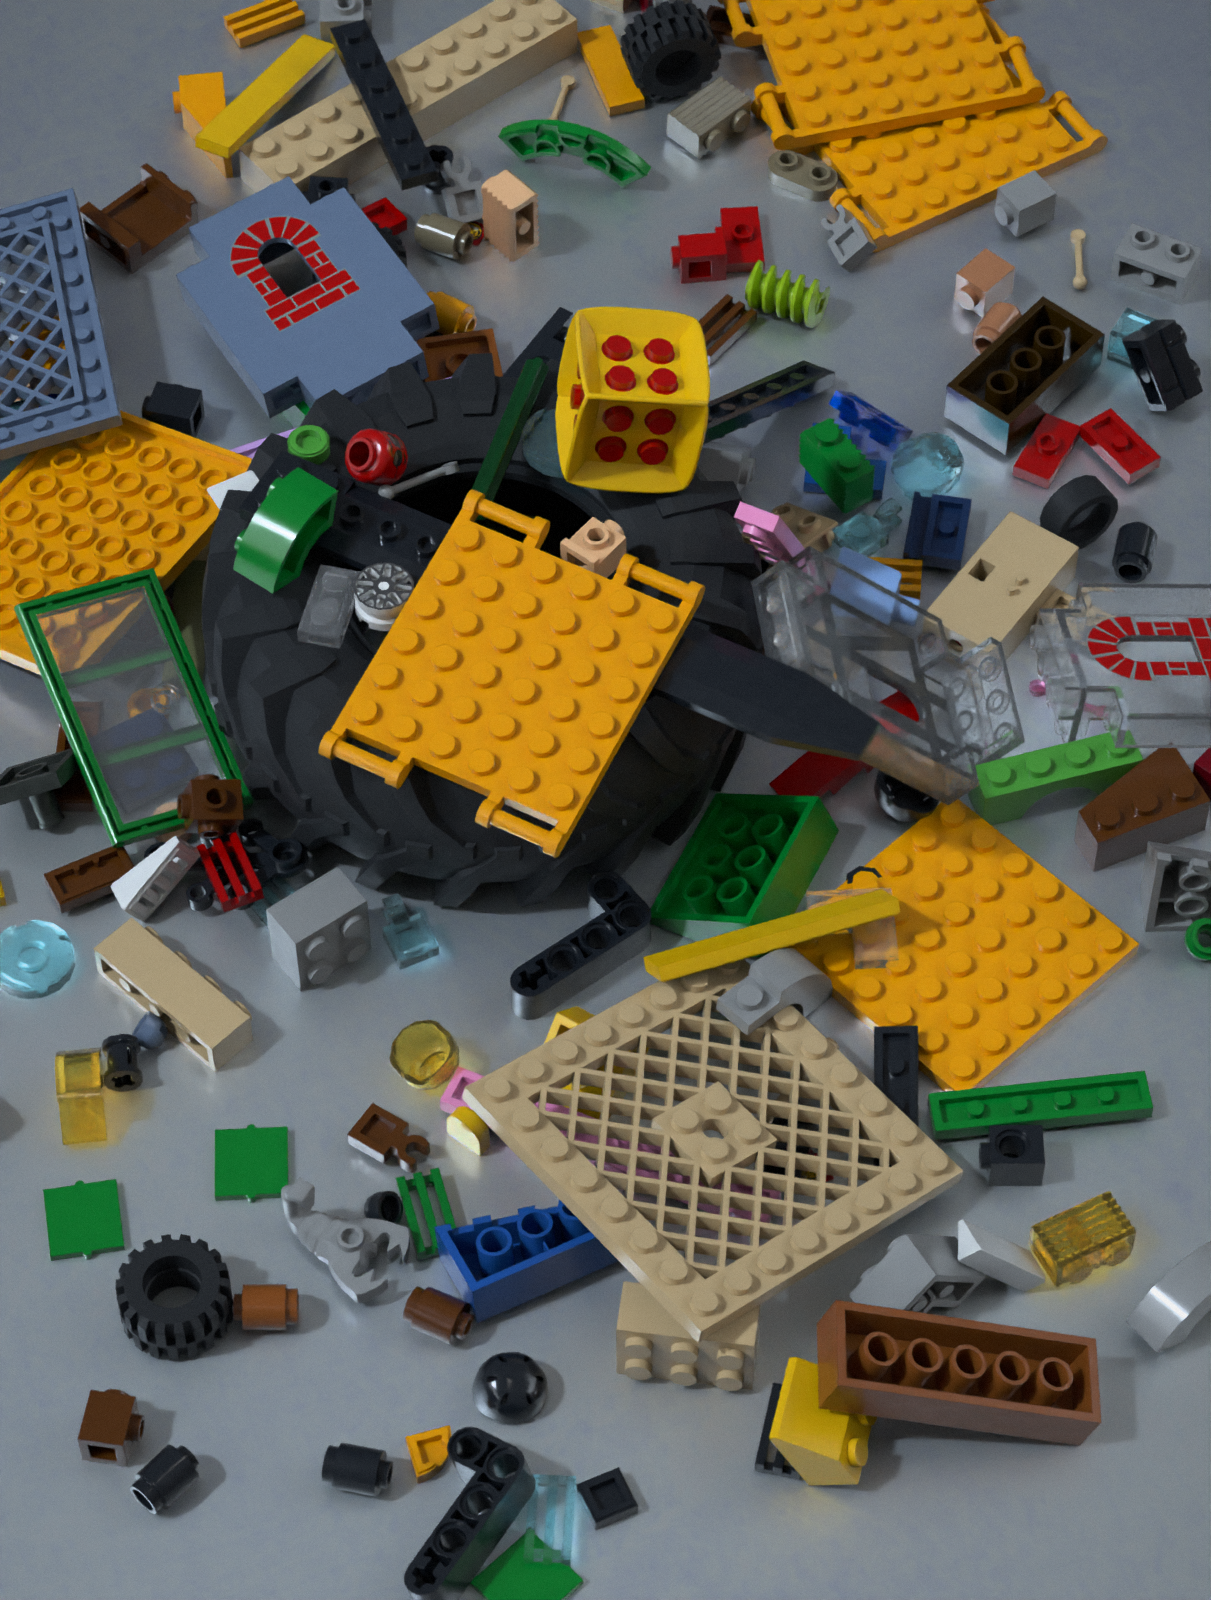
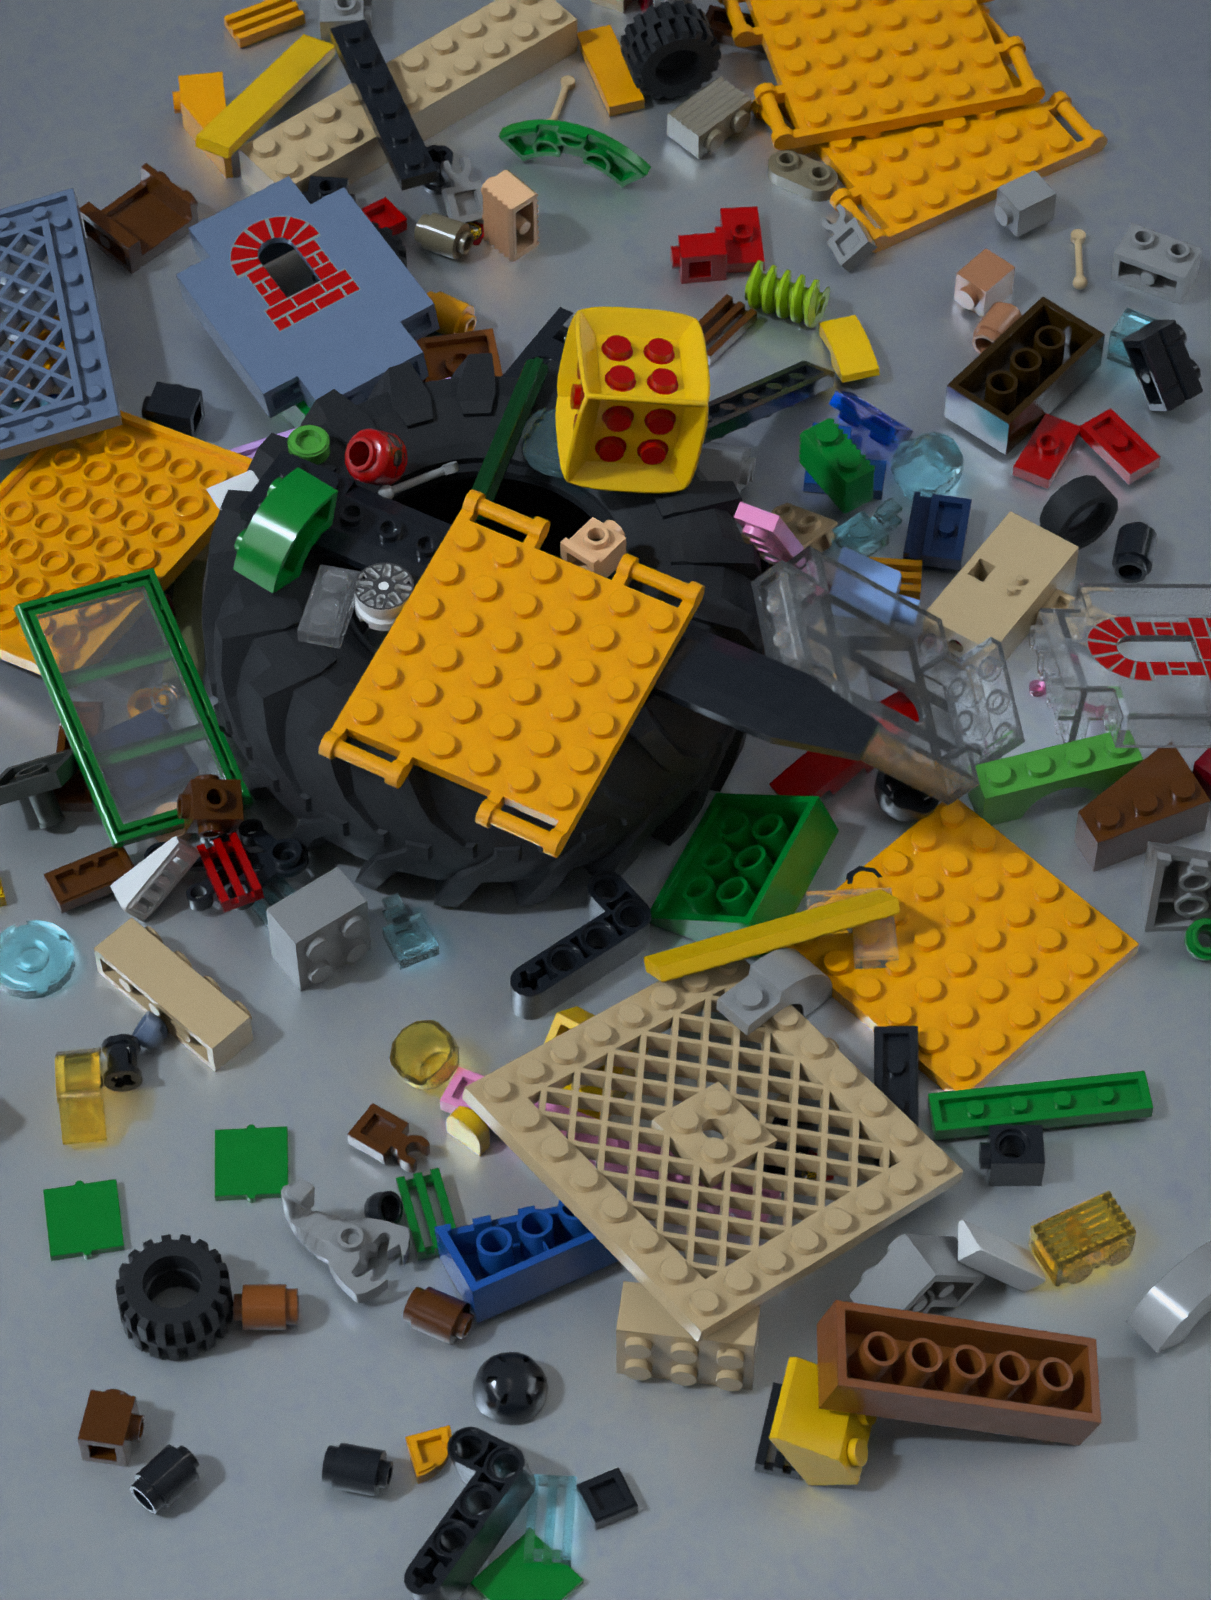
(849, 348): none -> yellow slope

